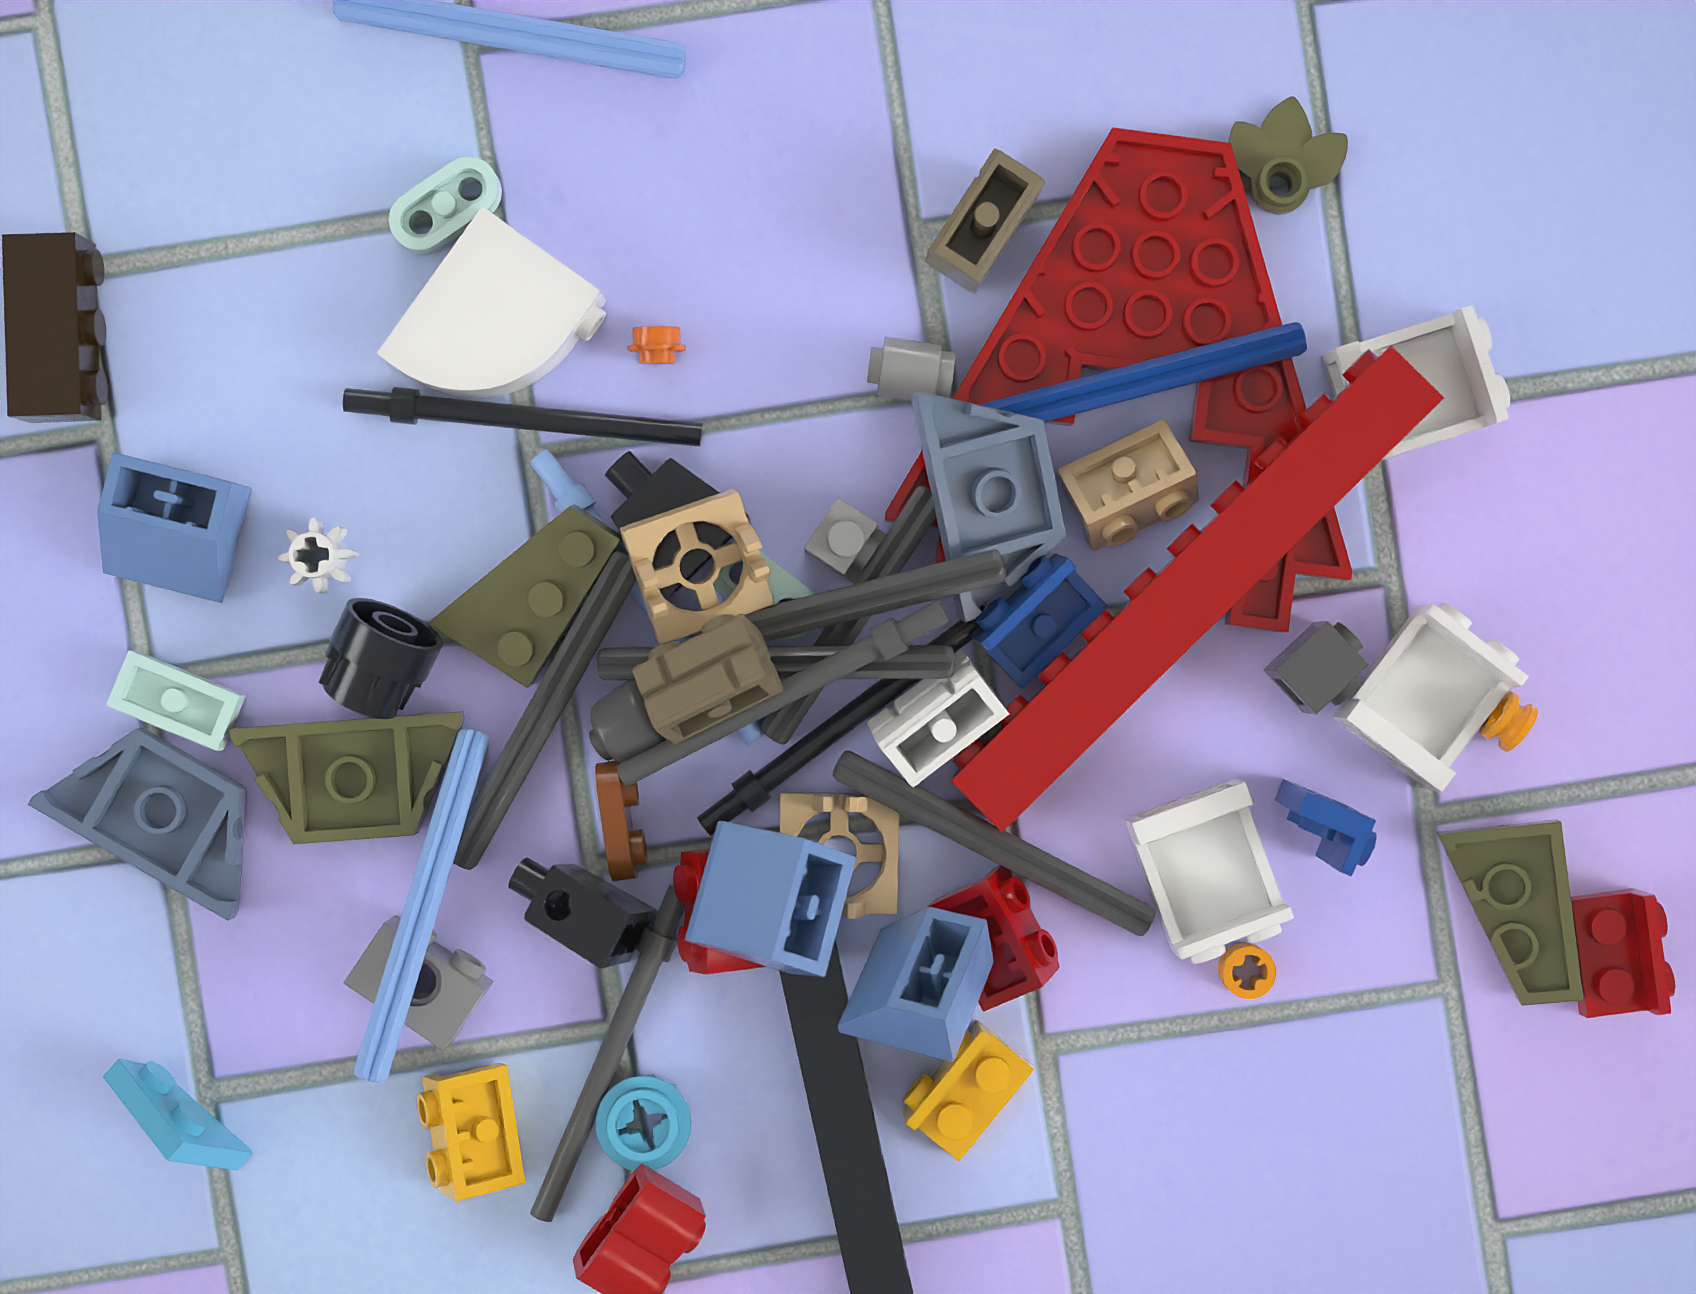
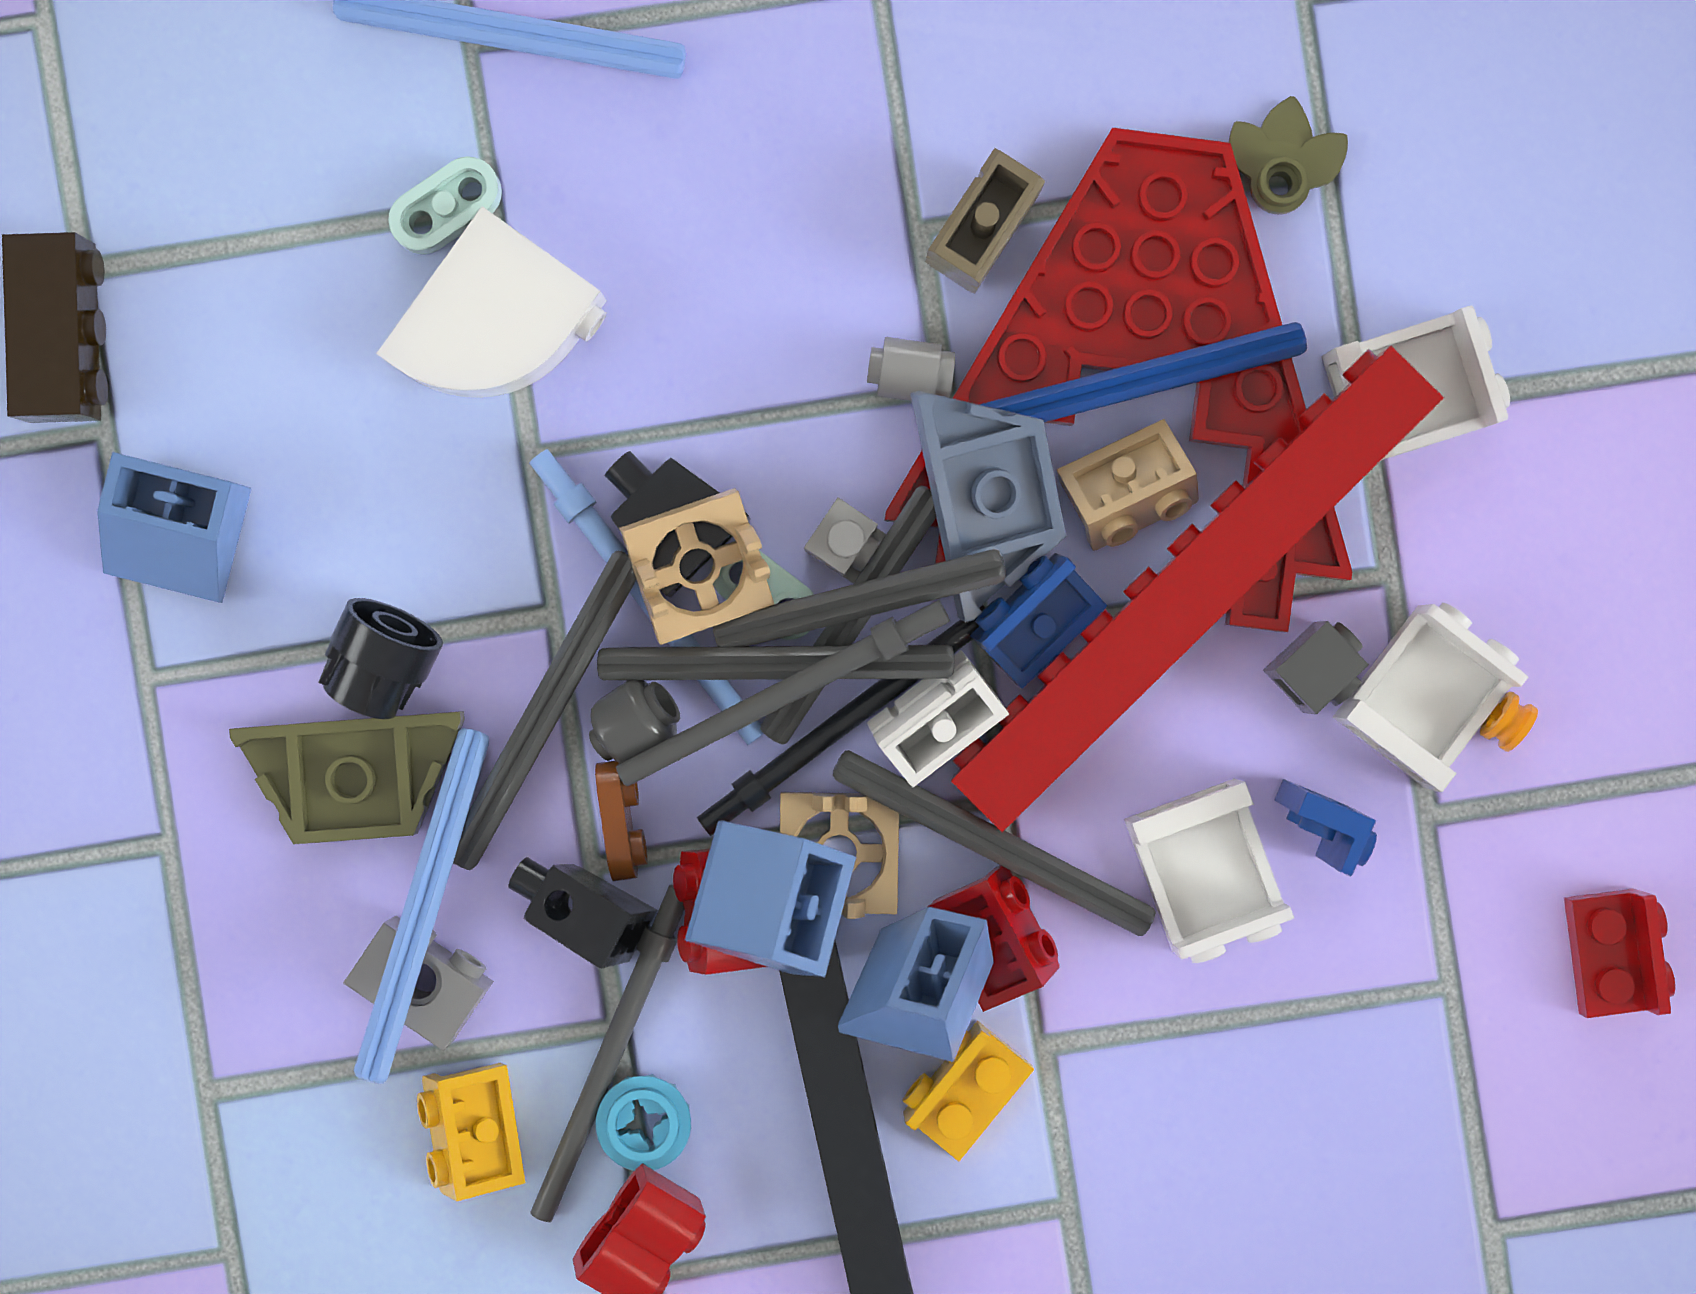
(159, 816): sand blue wing -> none
(173, 1119): medium azure wing -> none
(175, 700): light aqua plate -> none
(308, 543): white gear -> none
(408, 406): black bar -> none
(531, 596): olive wing -> none
(656, 344): orange plate -> none
(706, 677): dark tan brick -> none
(1258, 984): light orange bush -> none
(1523, 903): olive wing -> none

